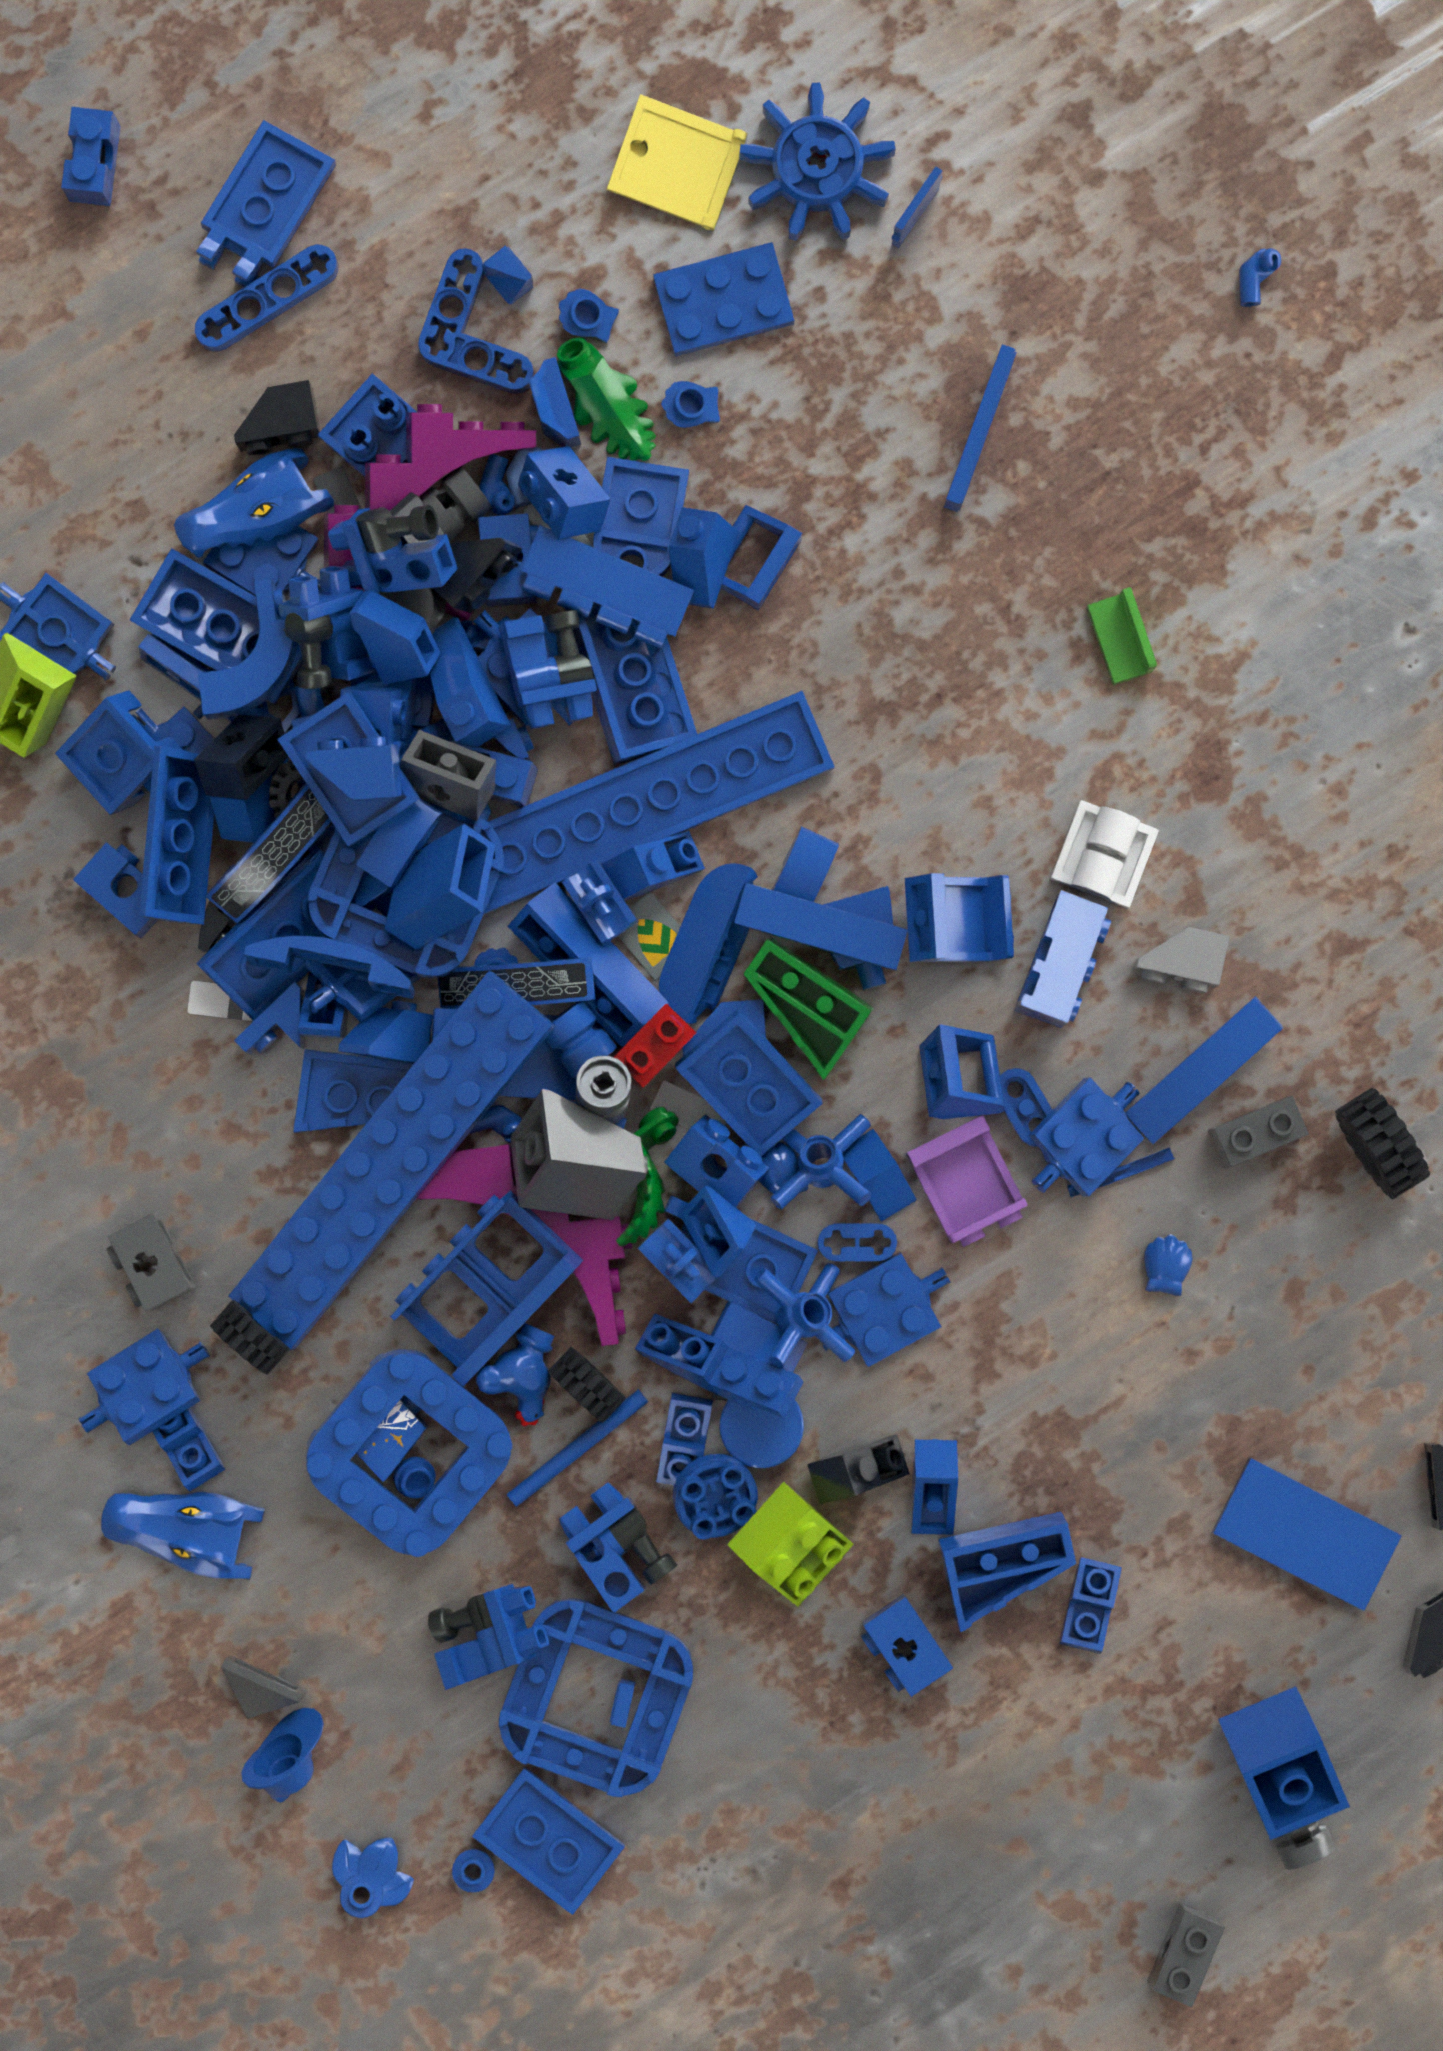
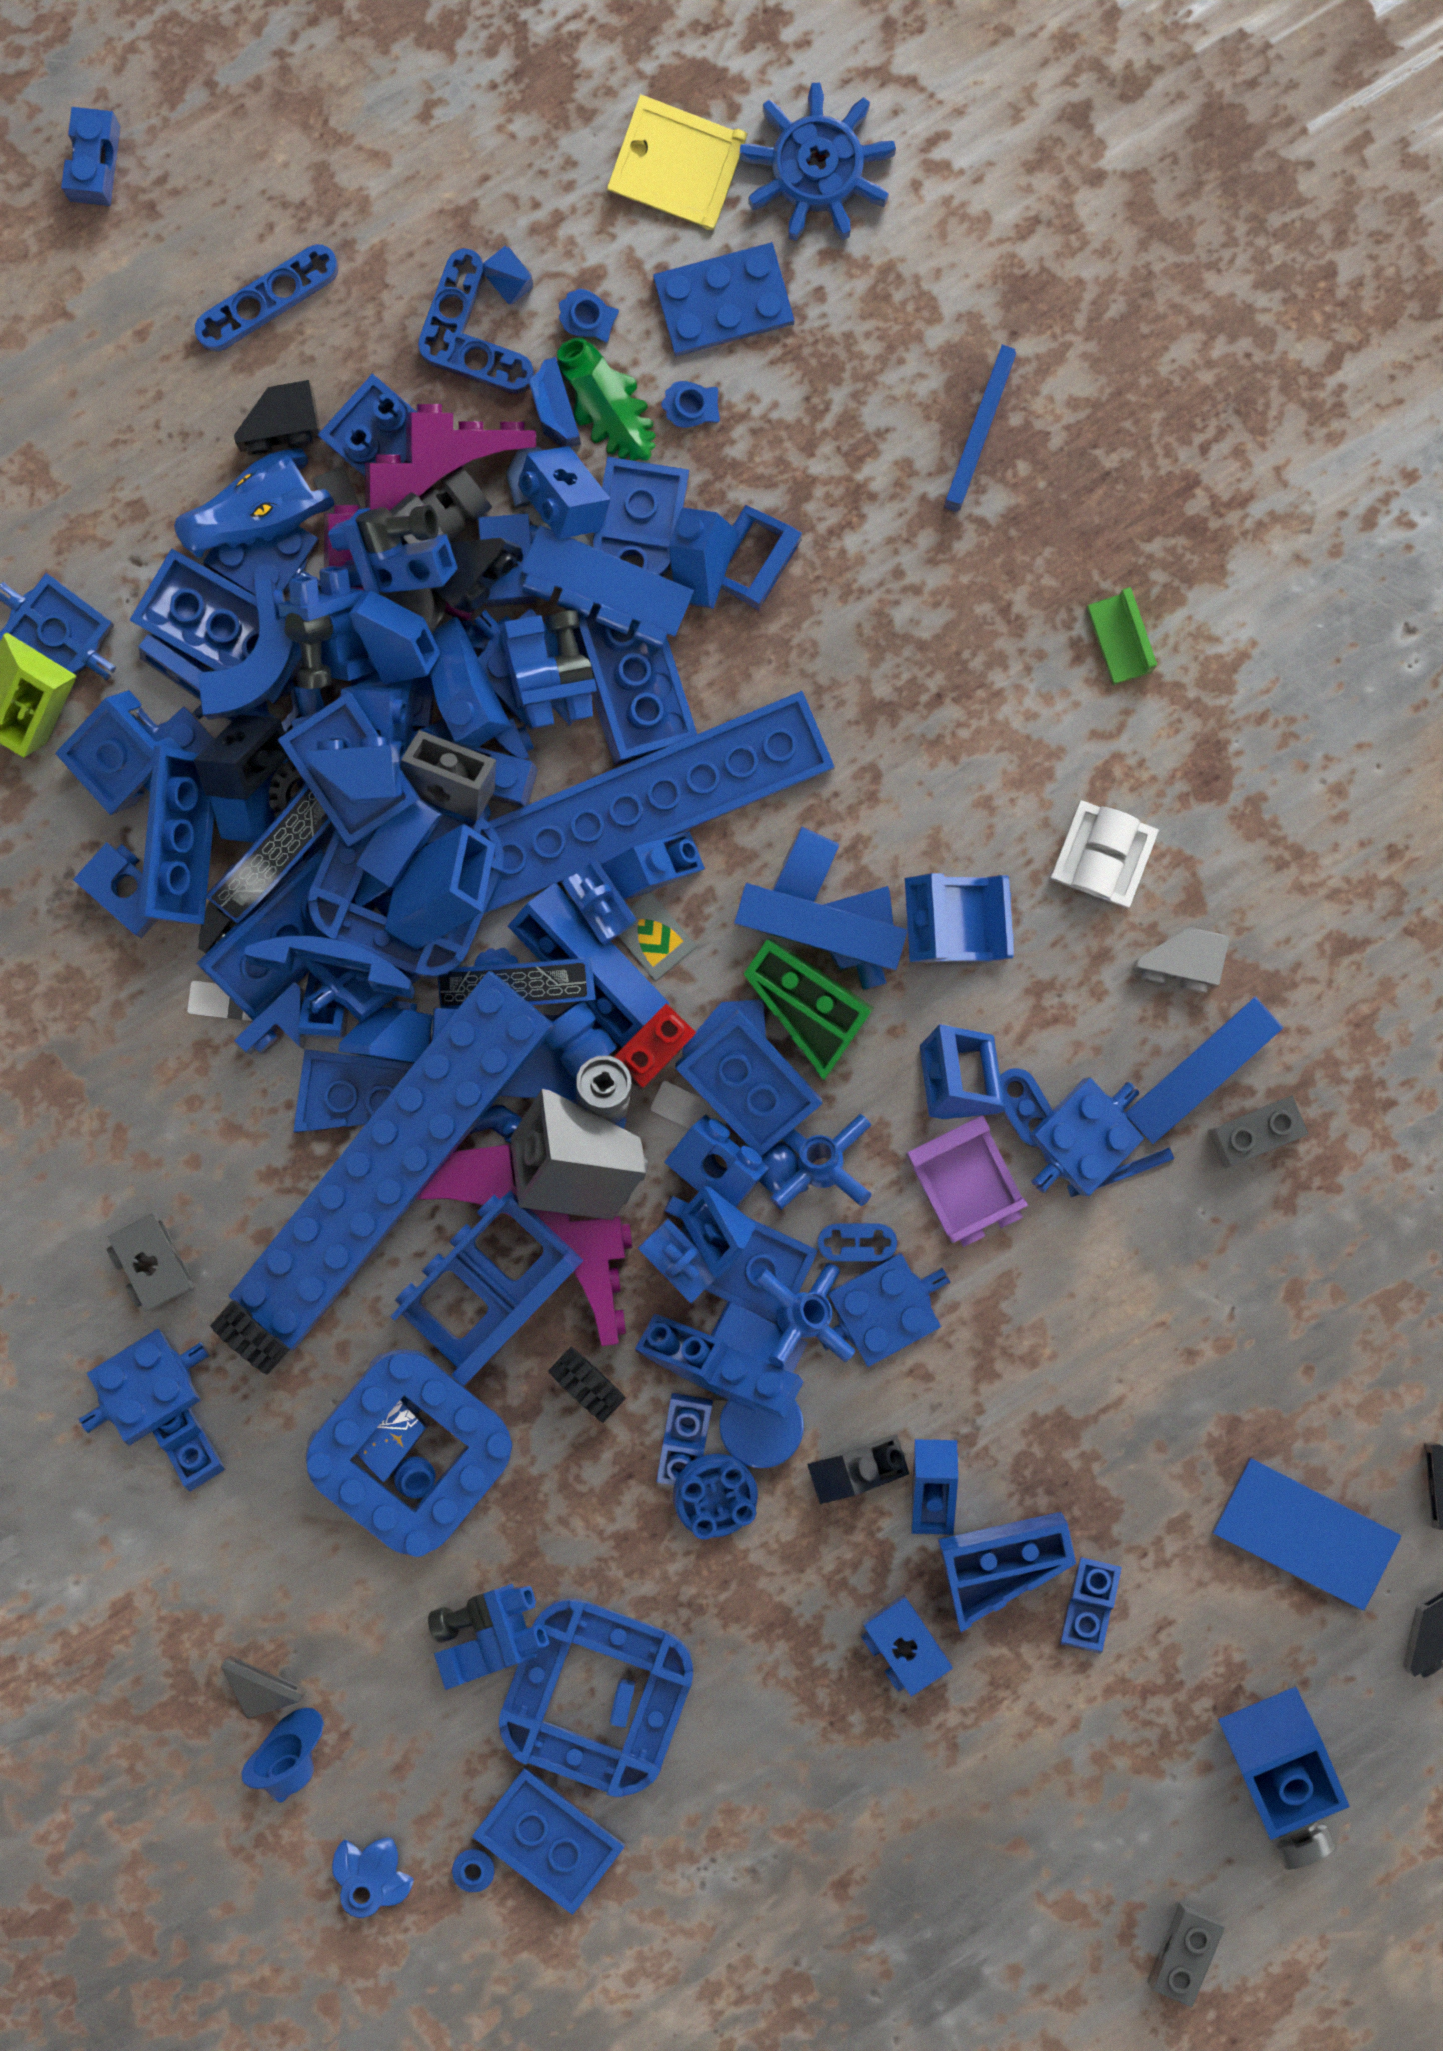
(189, 1530): blue animal -> none
(263, 201): blue tile -> none
(494, 486): blue arm -> none
(521, 1373): blue animal -> none
(576, 1449): blue bar -> none
(604, 1542): blue hips -> none
(654, 1128): green plant -> none
(706, 943): blue brick -> none
(790, 1544): lime slope -> none
(879, 1174): blue slope -> none
(917, 207): blue piece -> none
(1063, 960): wedge -> none
(1167, 1264): blue animal -> none
(1255, 271): blue arm -> none
(1382, 1143): black tyre -> none

